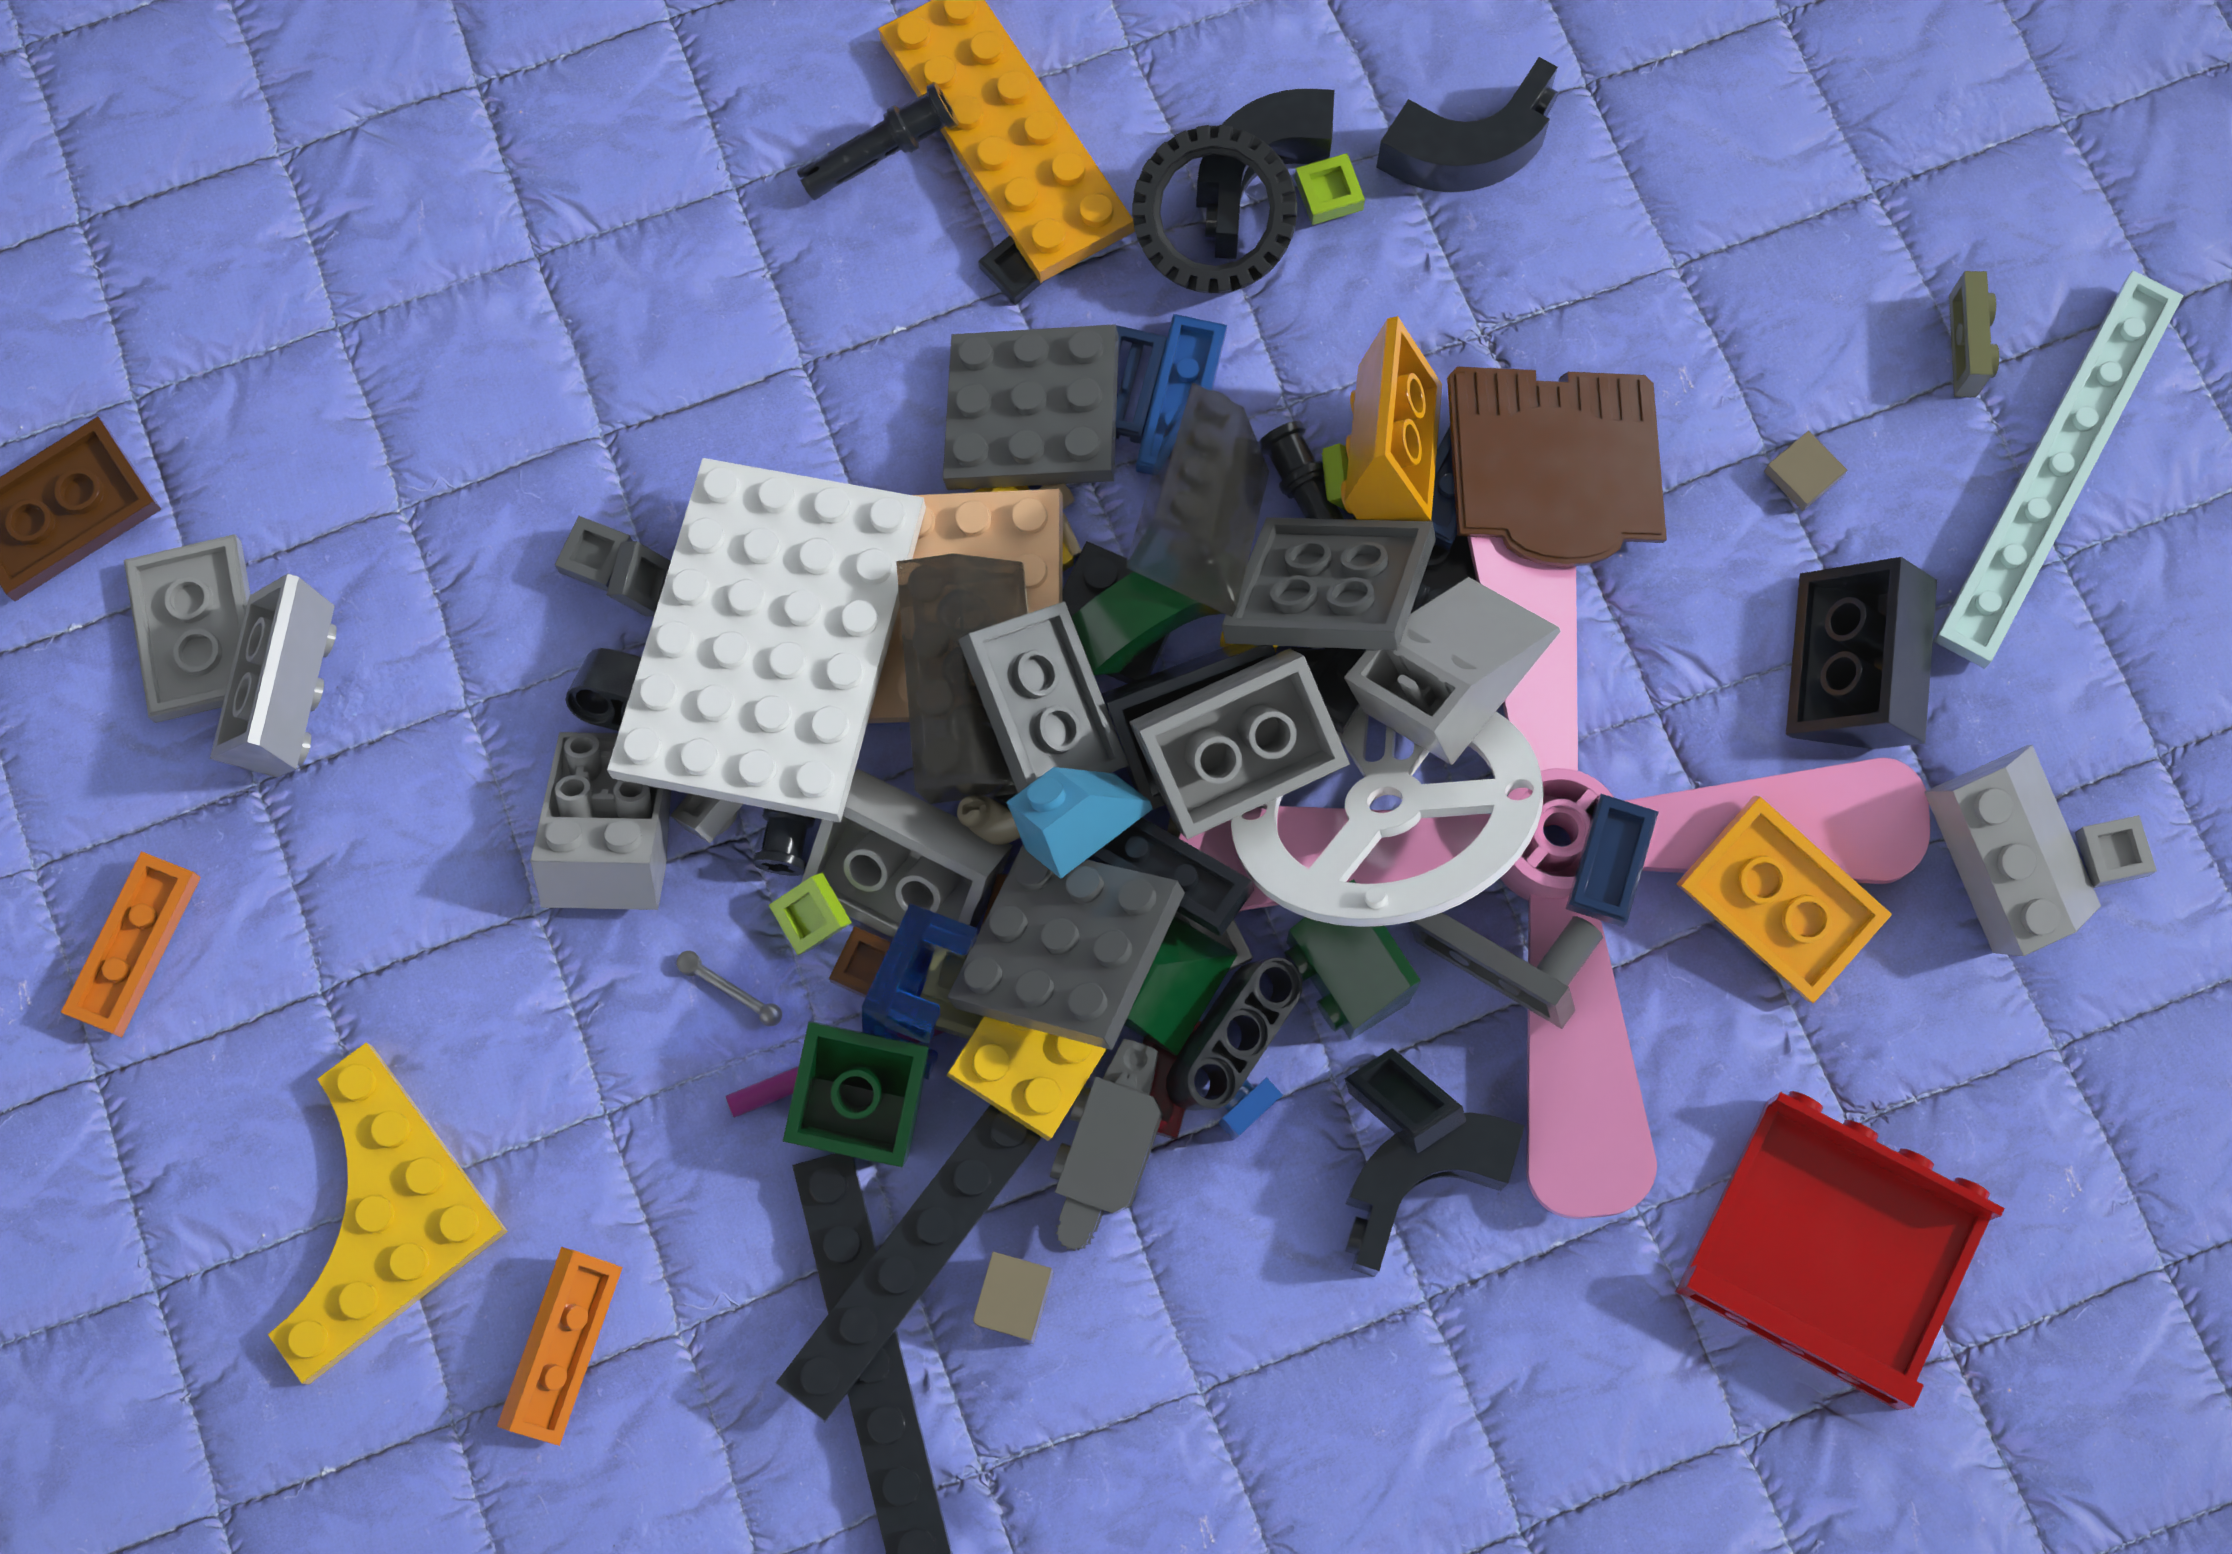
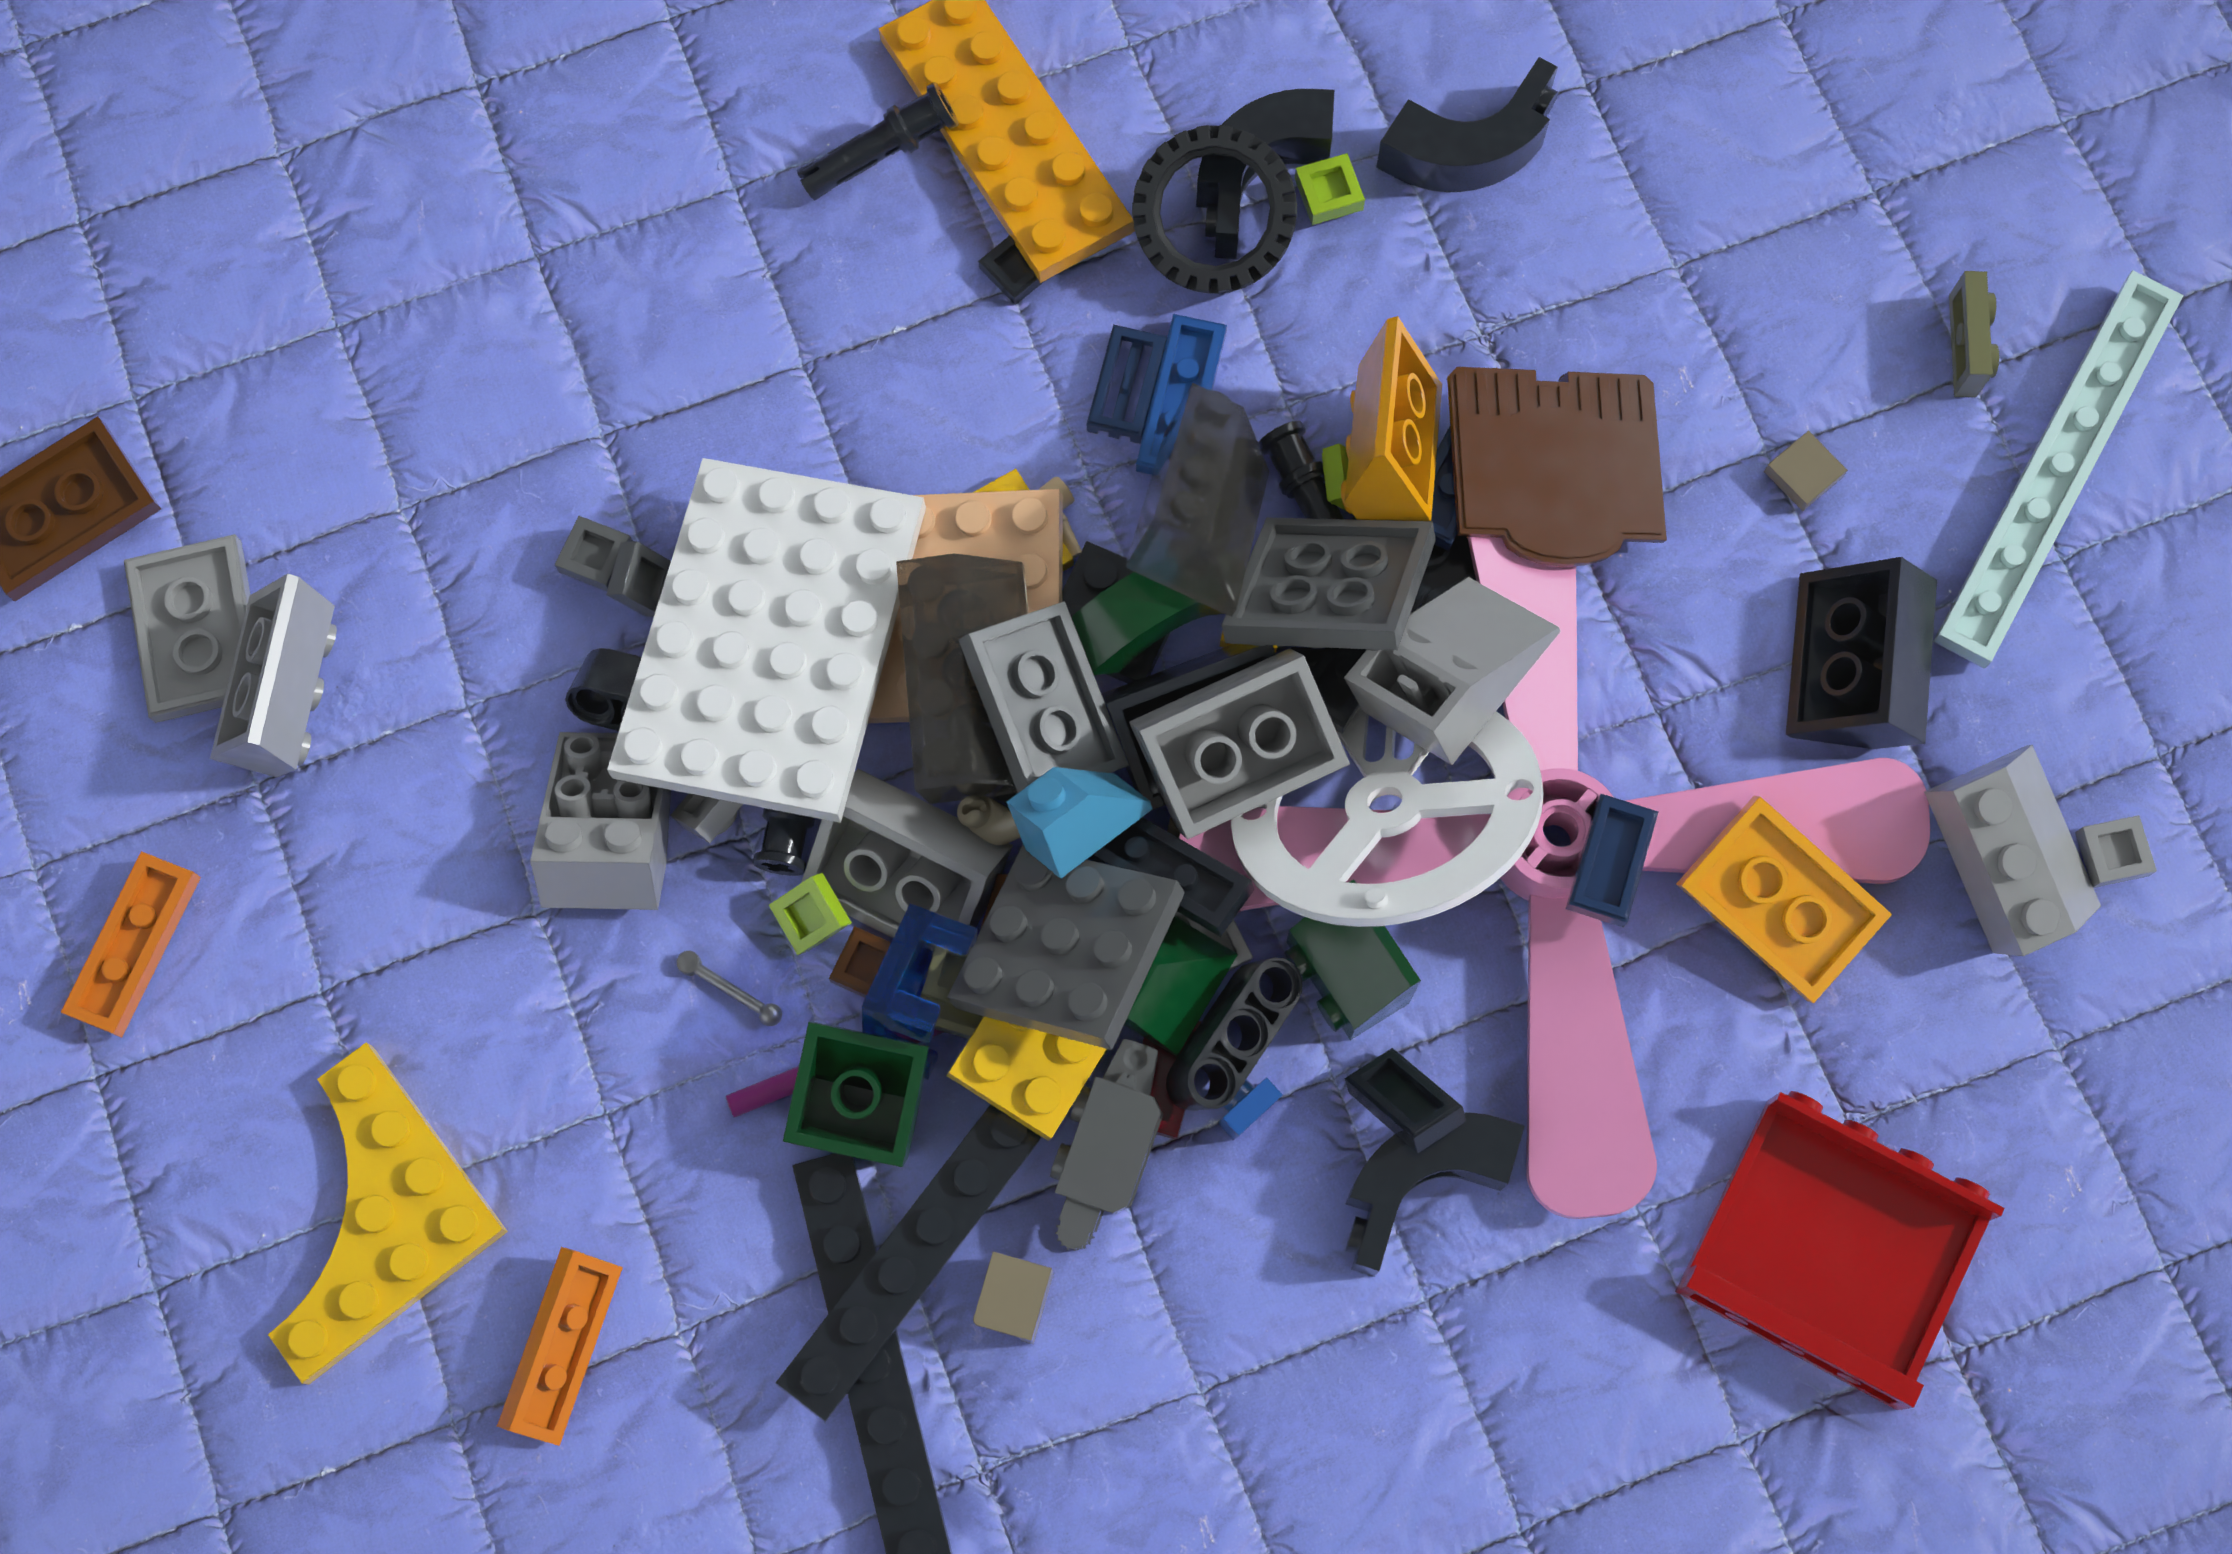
(1031, 407): dark grey plate -> none
(1537, 988): dark grey piece -> none

